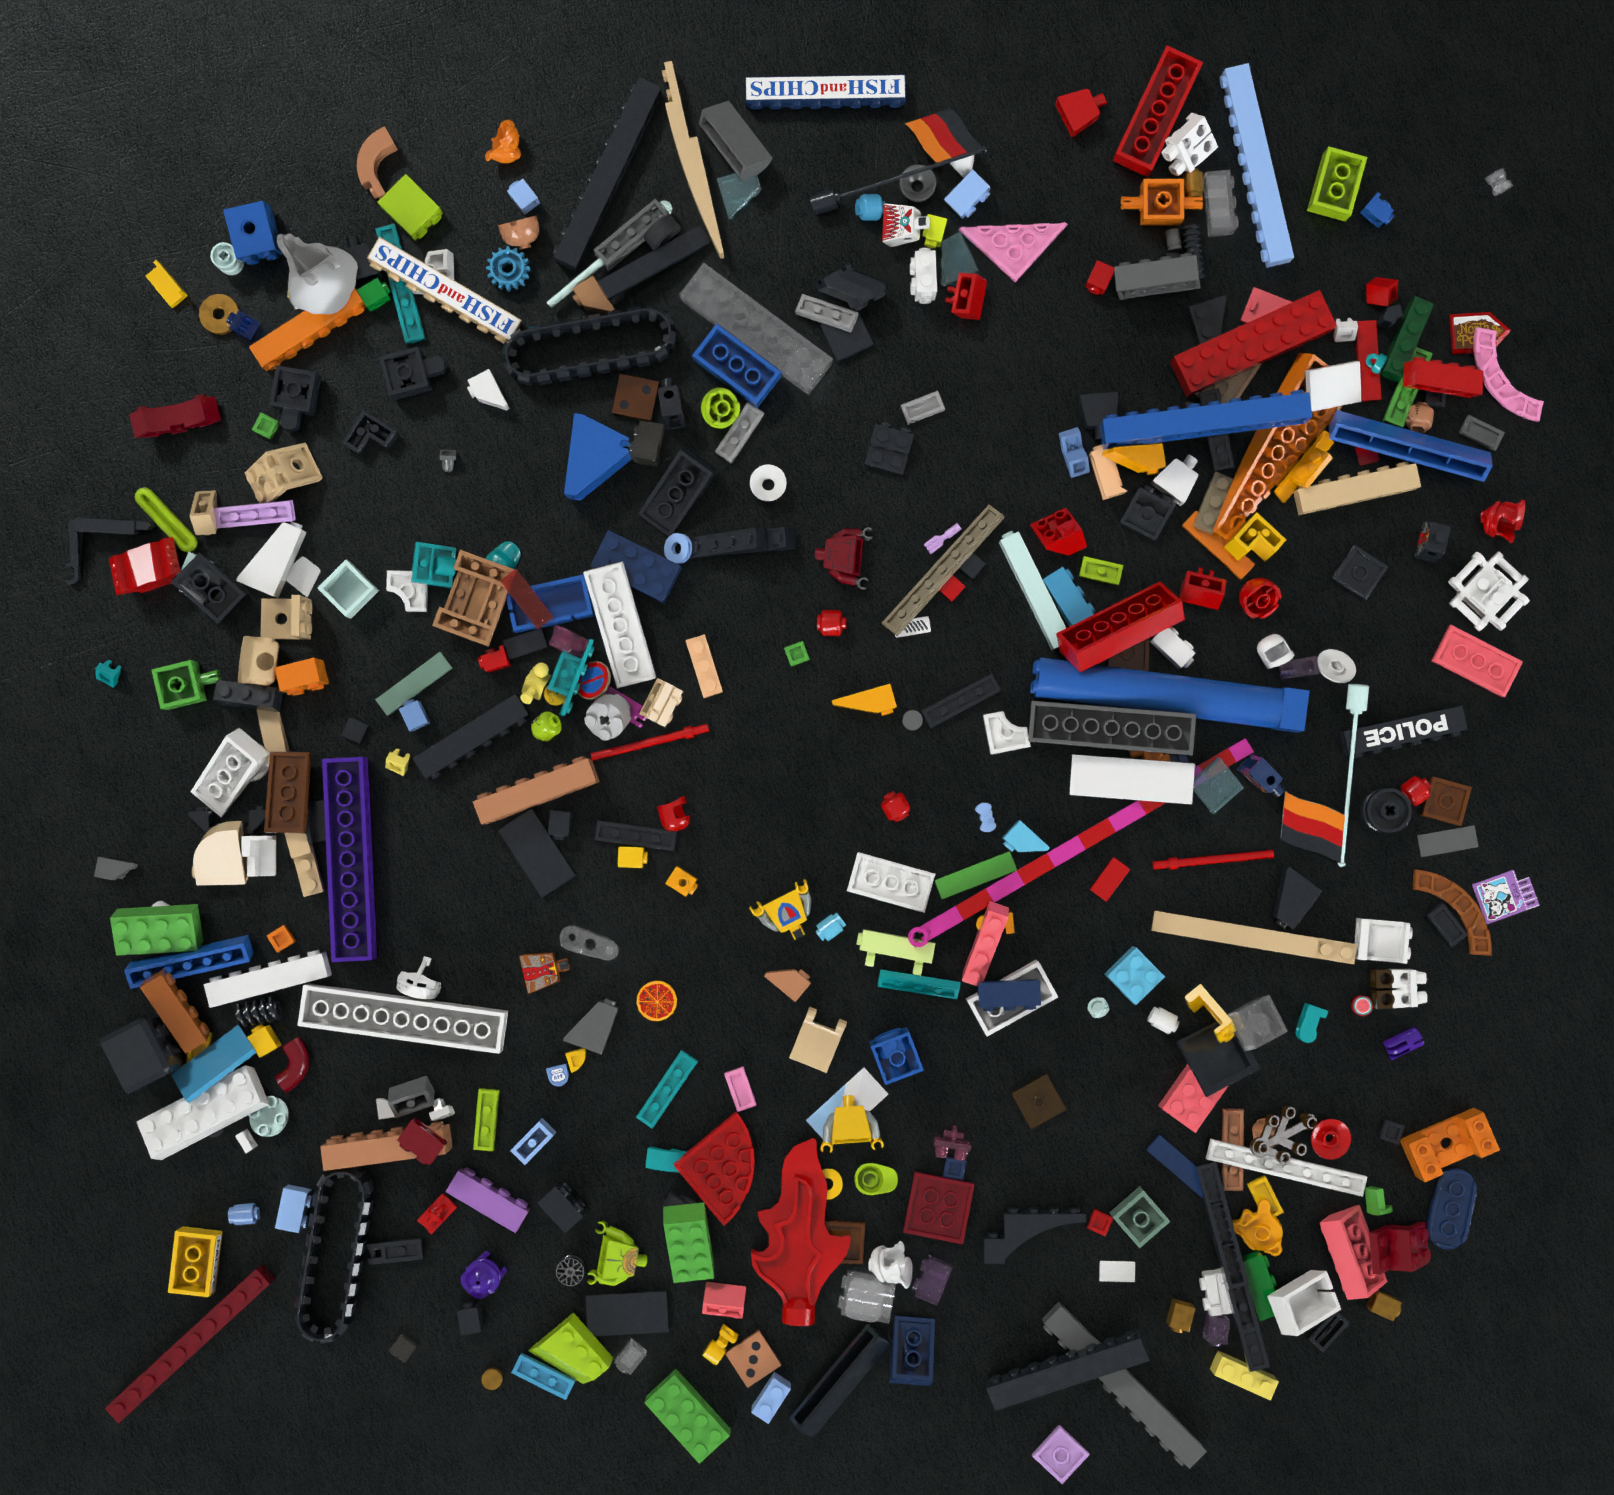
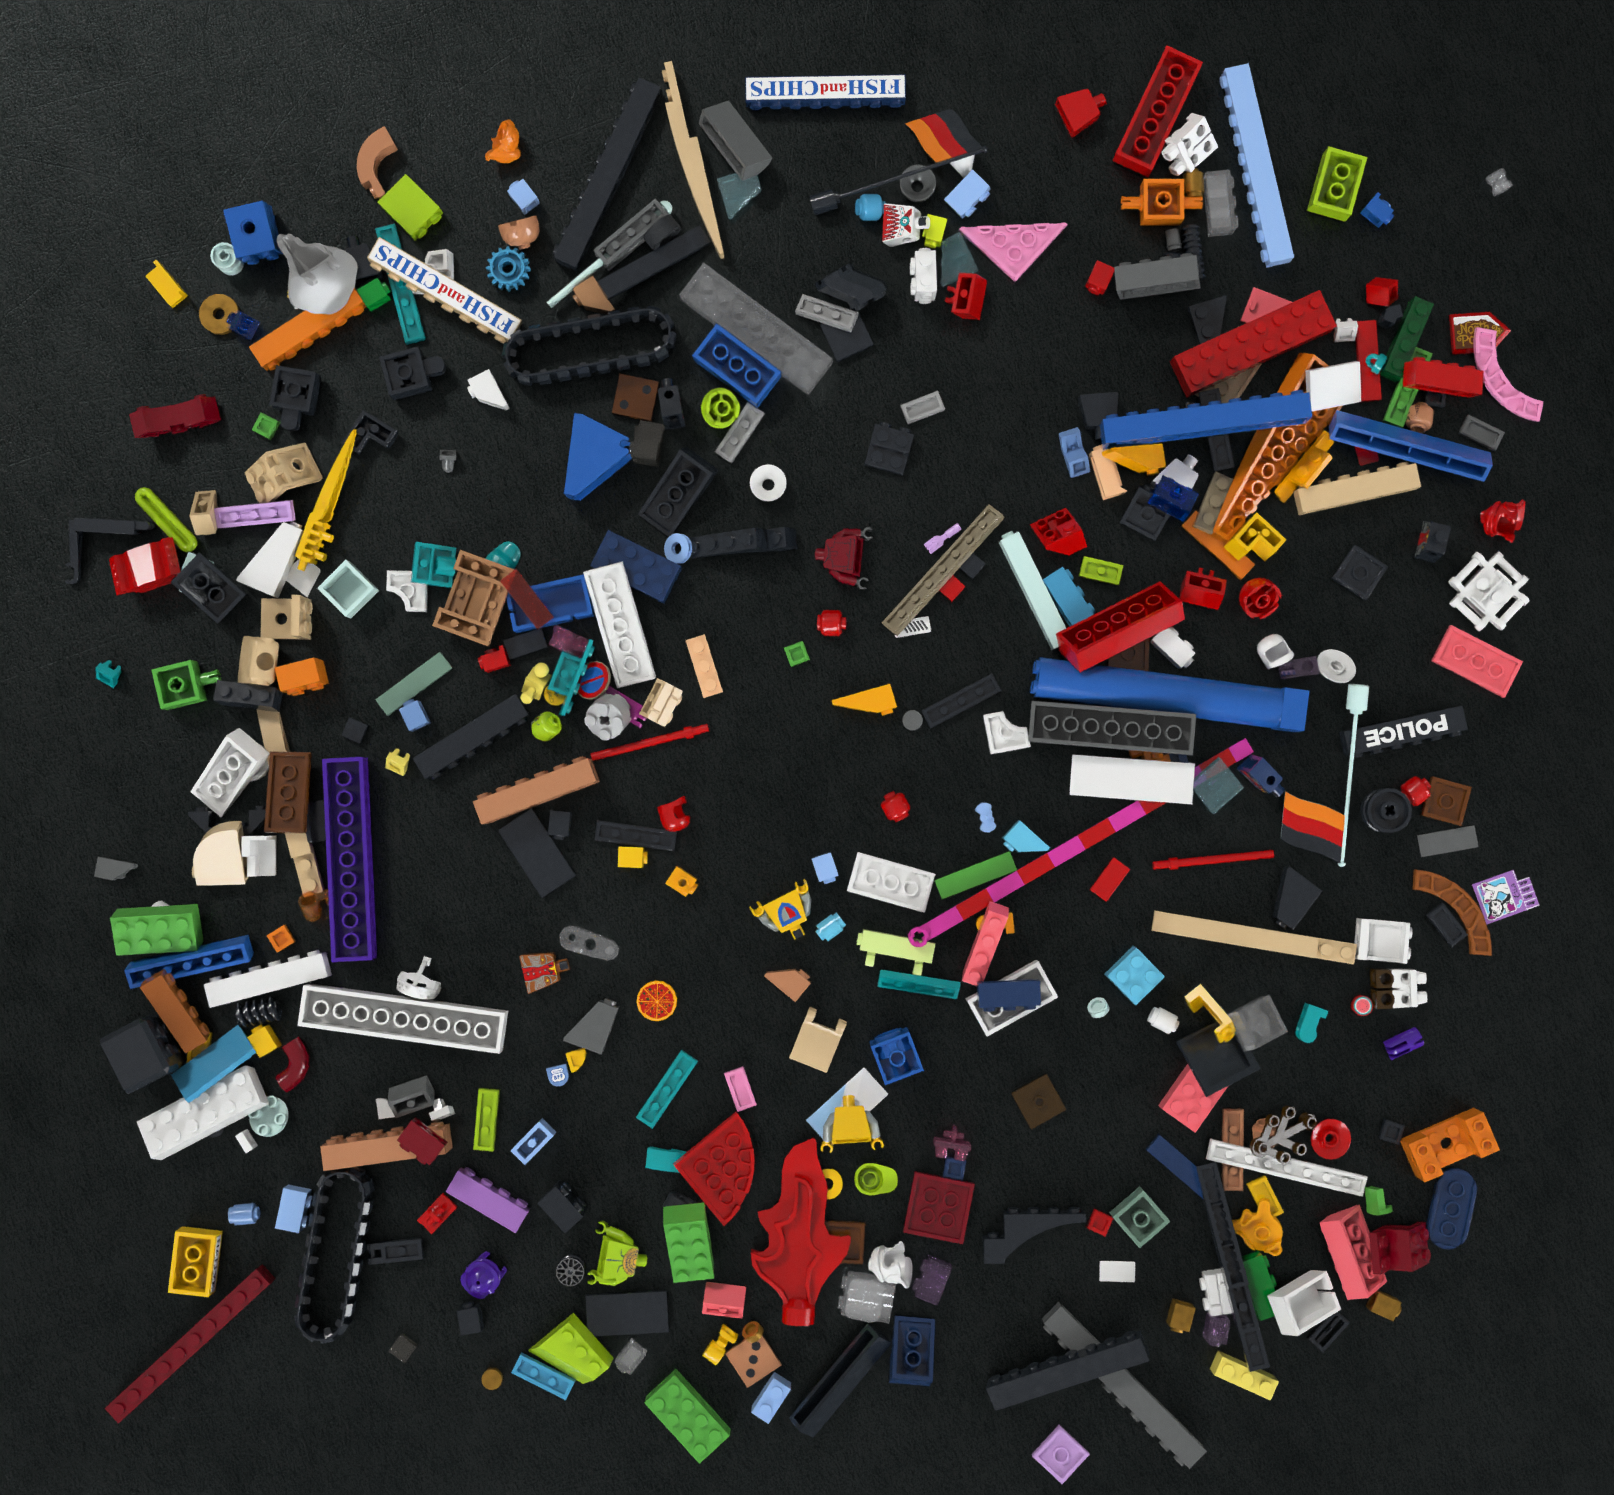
(310, 904): none -> clear orange piece
(323, 511): none -> yellow piece
(752, 1331): none -> pearl gold tile
(825, 868): none -> light blue brick
(1173, 498): none -> clear blue brick

